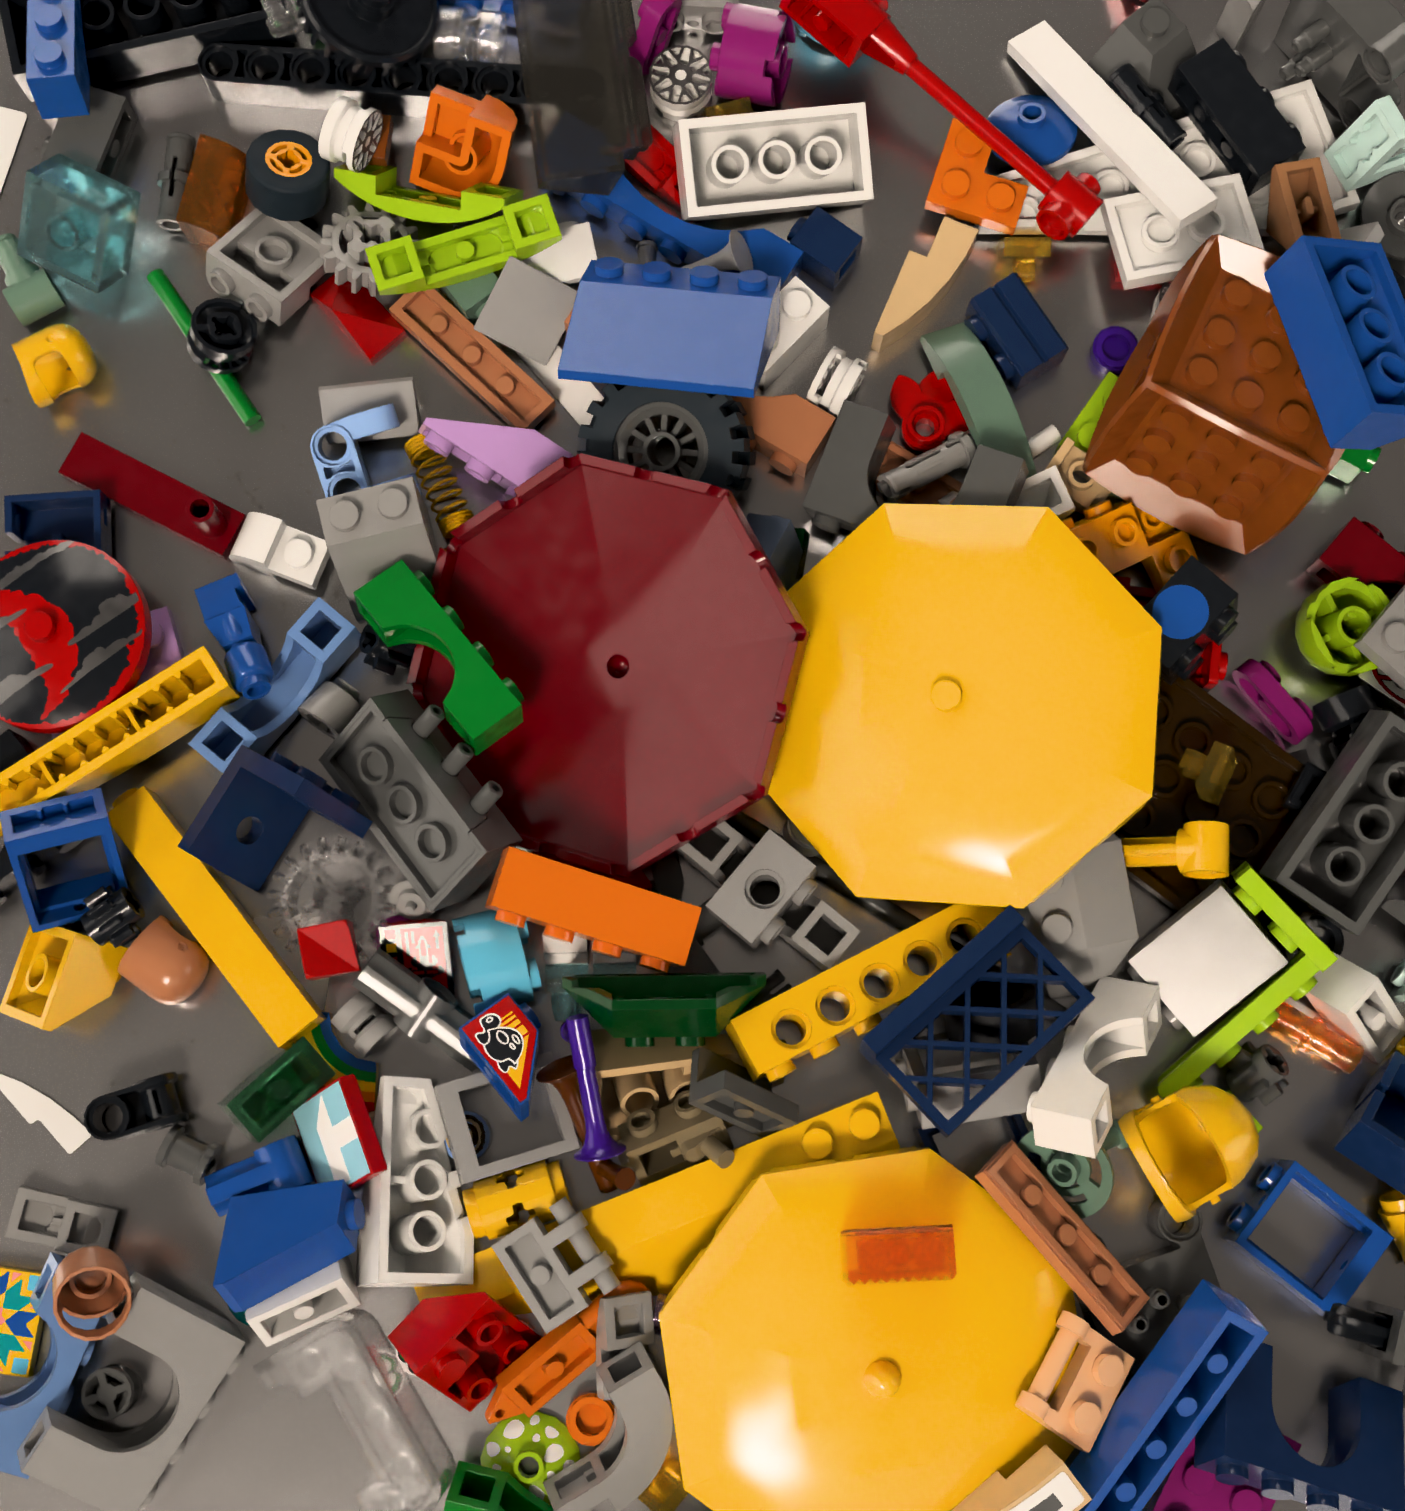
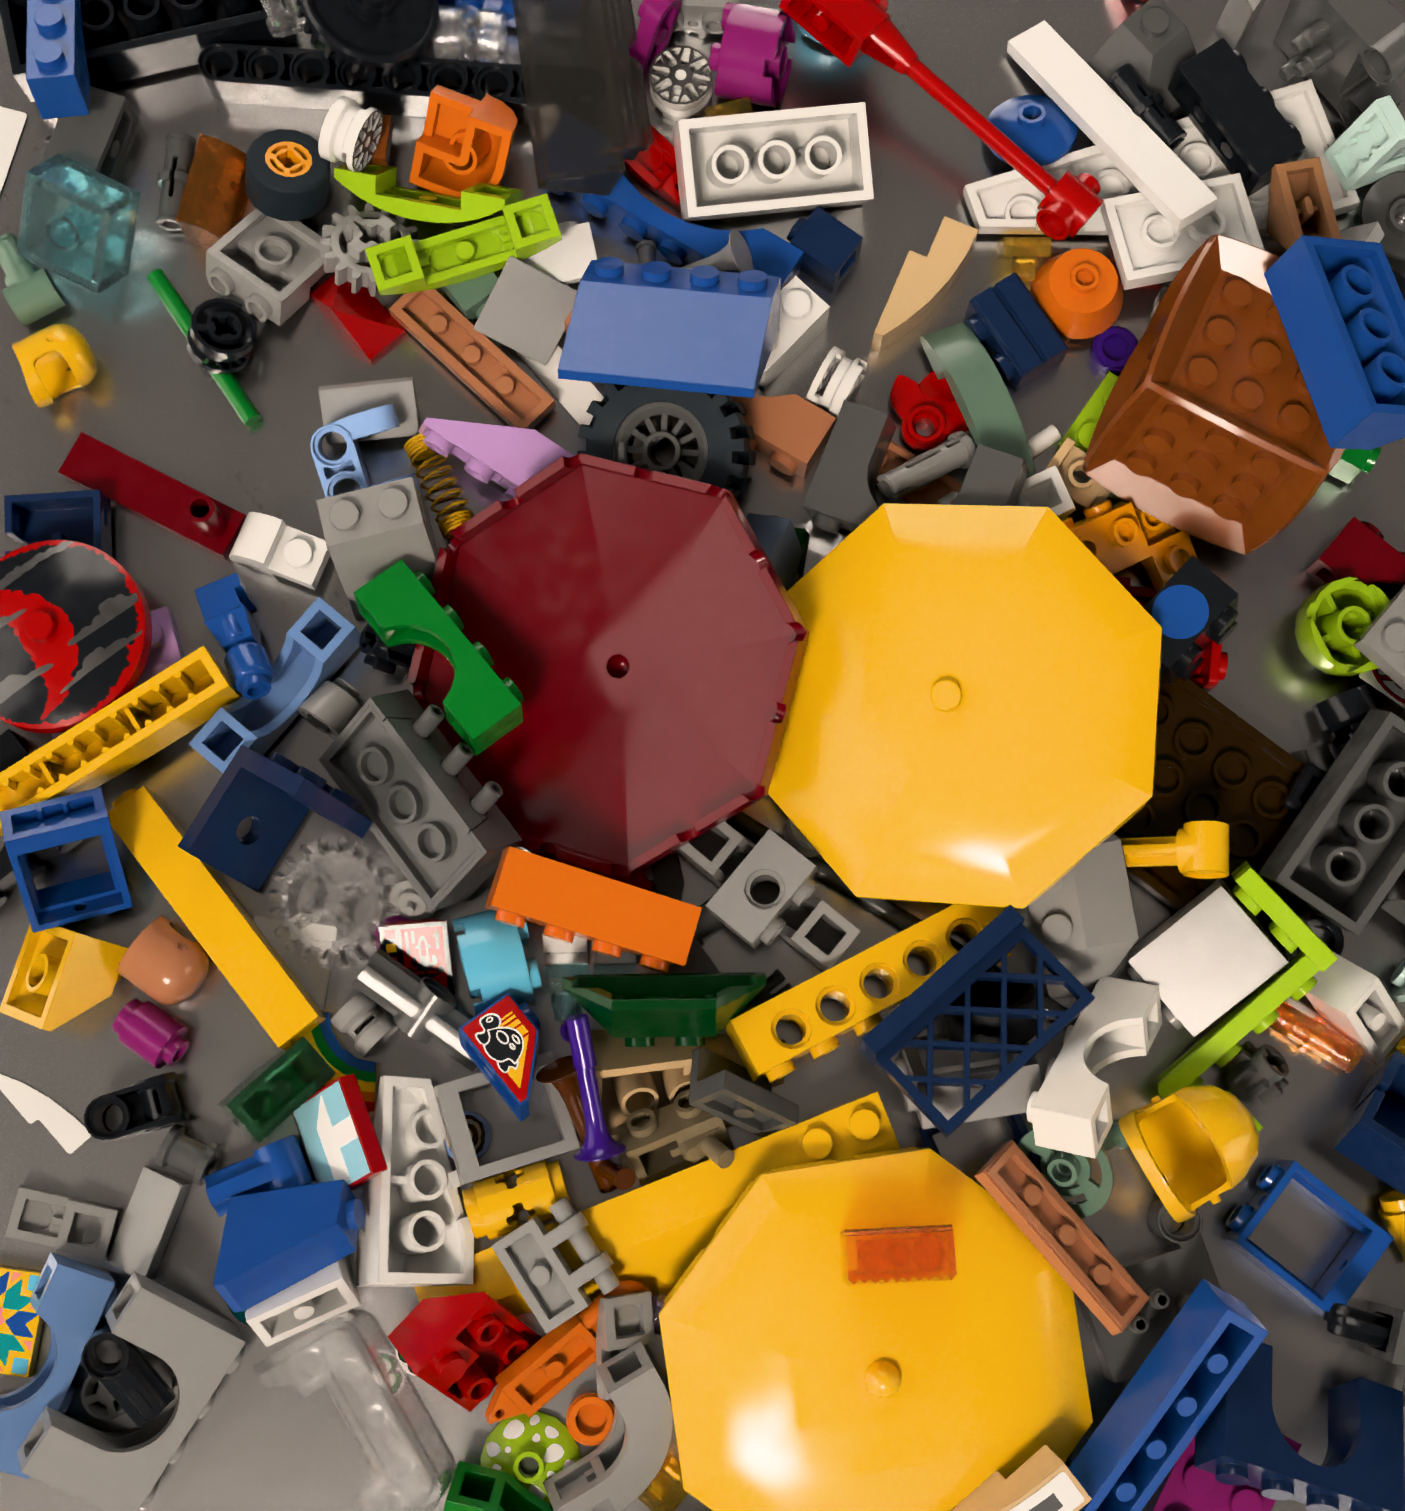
(105, 1286): nougat helmet -> none
(112, 916): black gear -> none
(130, 1380): none -> black piece
(148, 1223): none -> light grey slope
(151, 1033): none -> magenta brick
(328, 949): red slope -> none
(966, 192): orange plate -> none
(1079, 293): none -> orange cone
(1086, 1387): light nougat plate -> none
(1210, 771): clear yellow tile -> none
(1262, 687): magenta plate -> none

